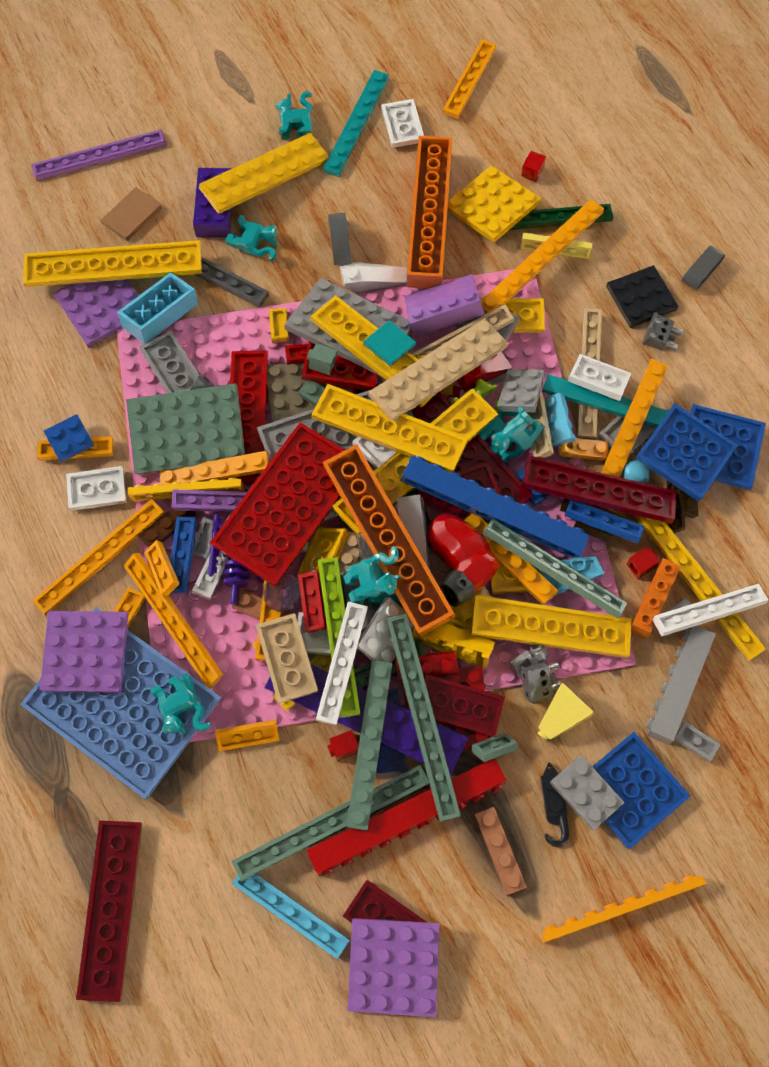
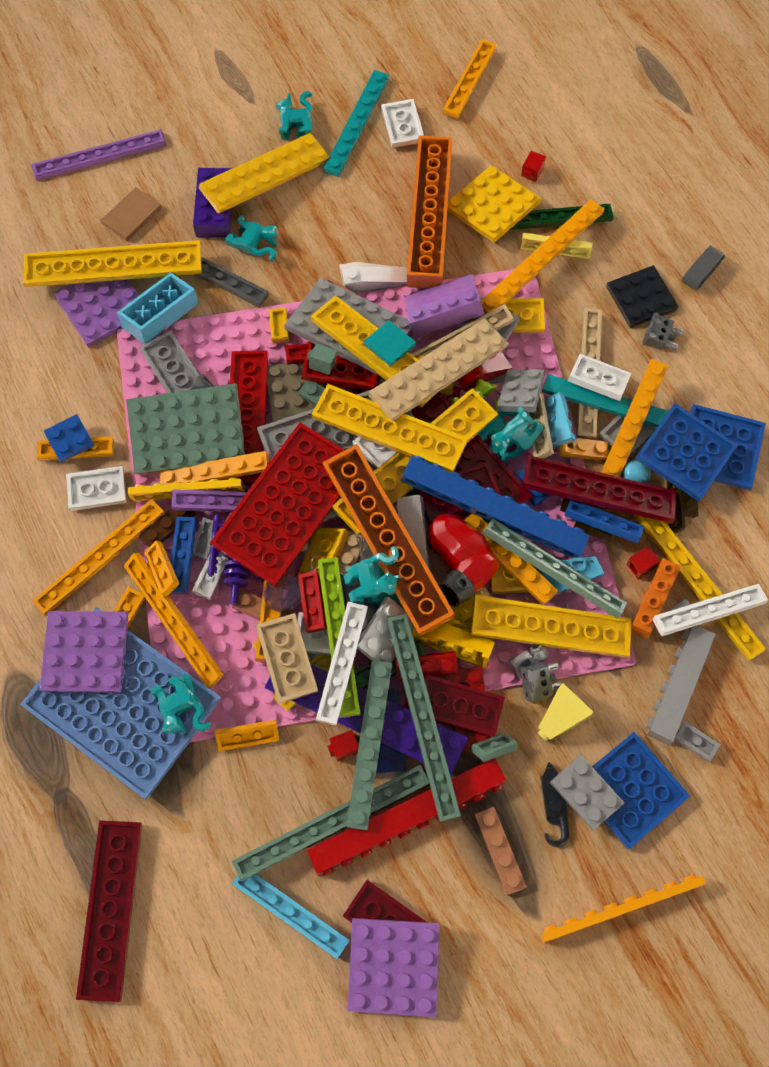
(339, 238): dark grey arch -> none

